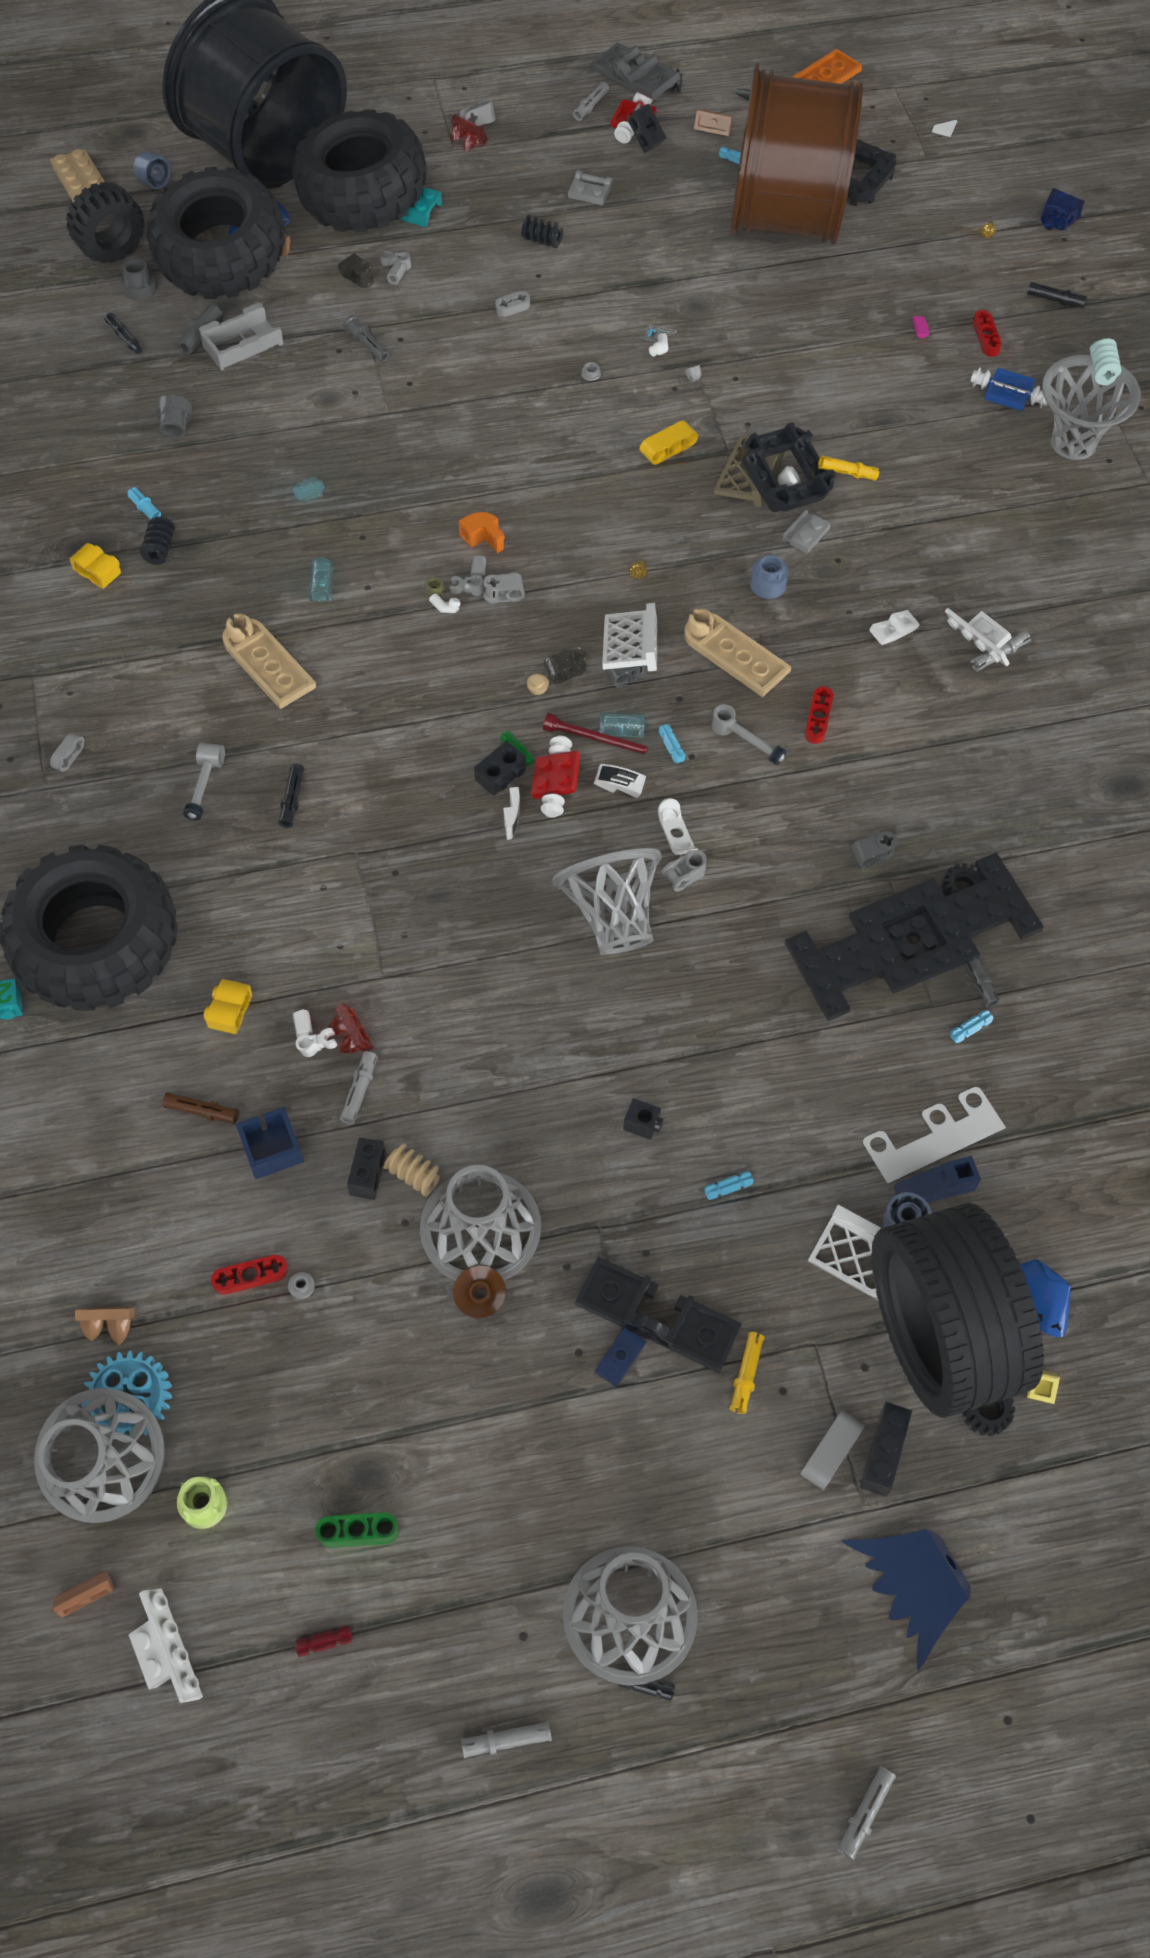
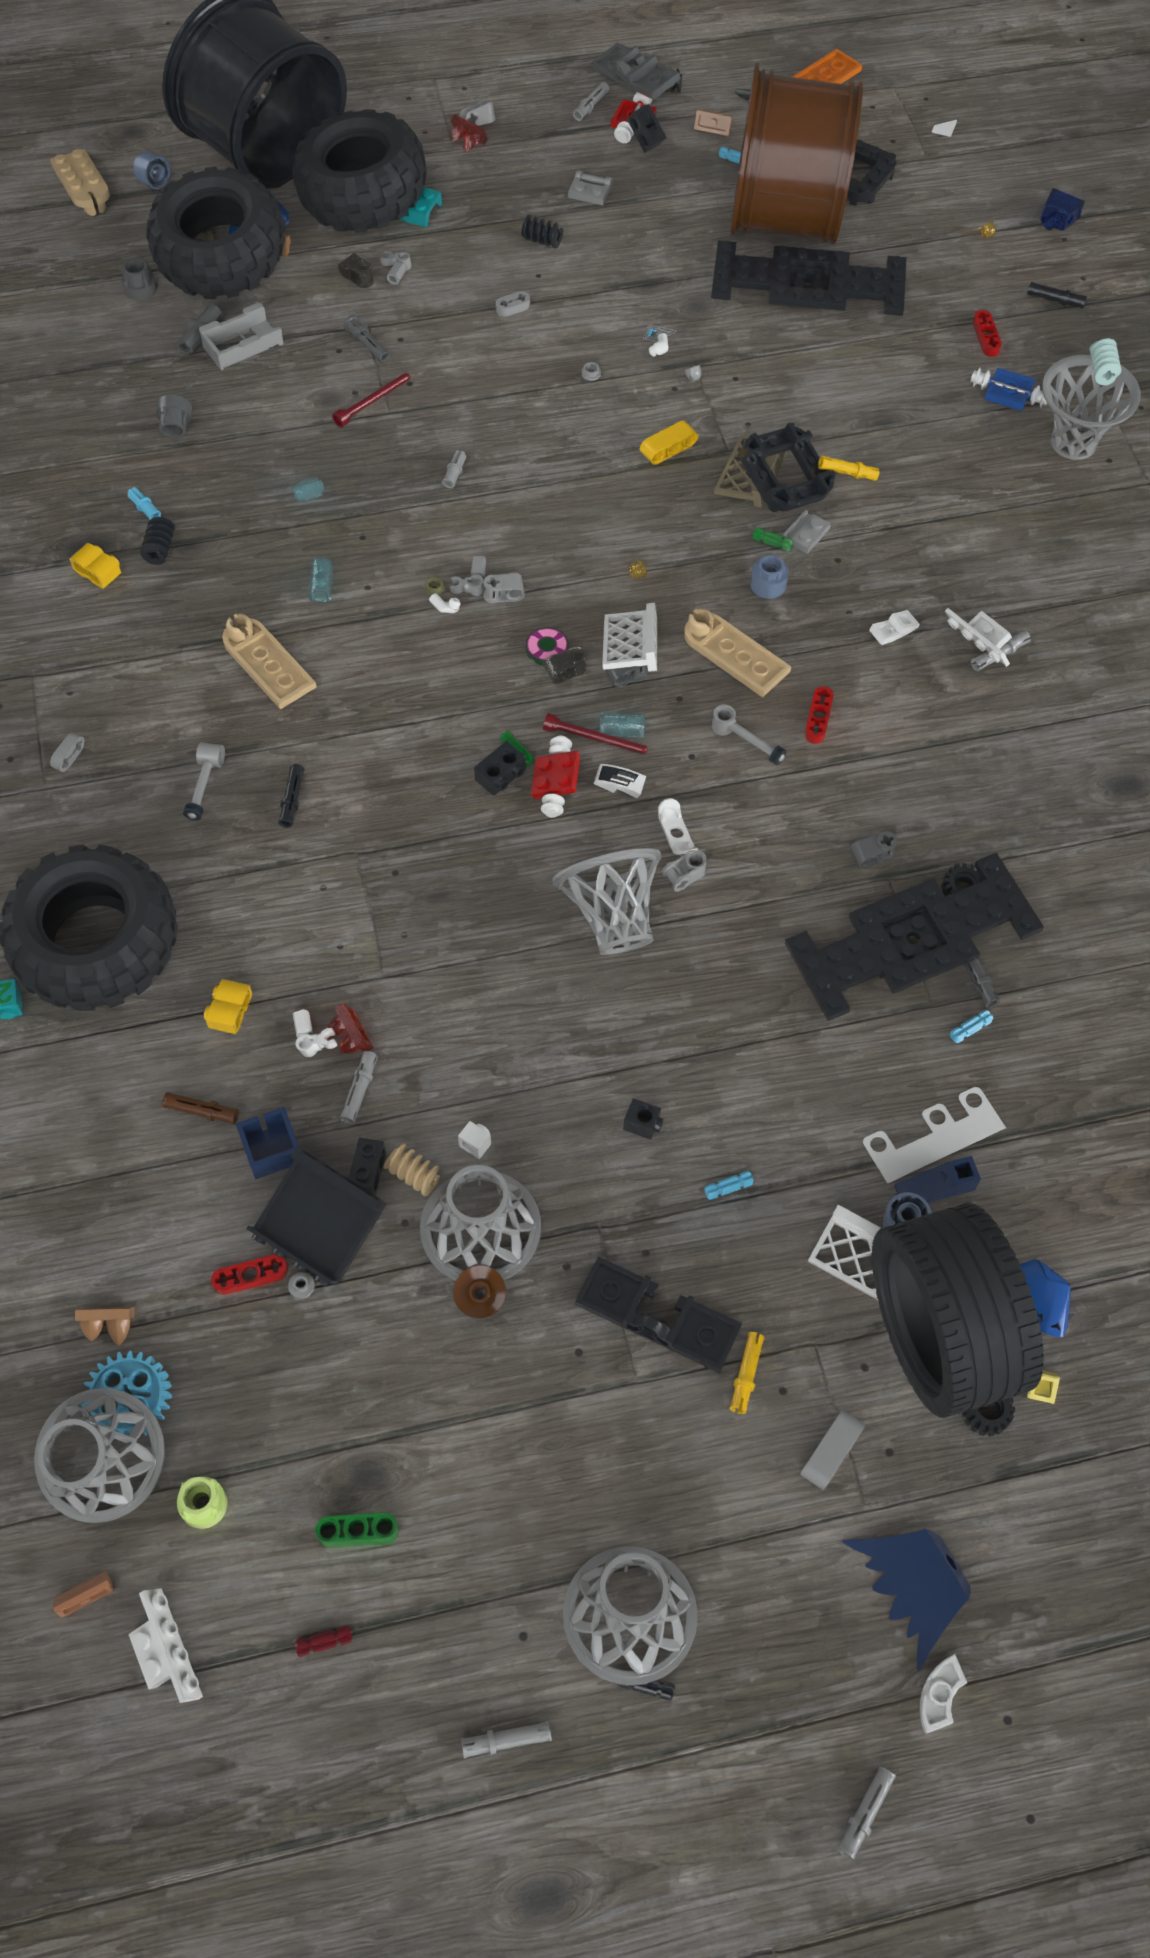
(95, 205): black tyre -> none
(122, 332): black piece -> none
(317, 1218): none -> black panel
(342, 417): none -> dark red piece
(454, 469): none -> light grey axle
(475, 1139): none -> white plate
(482, 527): orange brick -> none
(512, 813): white slope -> none
(537, 684): tan plate -> none
(545, 643): none -> tile
(620, 1357): dark blue plate -> none
(671, 743): medium azure axle -> none
(773, 539): none -> green axle
(789, 477): white cone -> none
(828, 287): none -> black piece
(886, 1449): black brick -> none
(921, 326): dark pink piece -> none
(938, 1694): none -> white tile

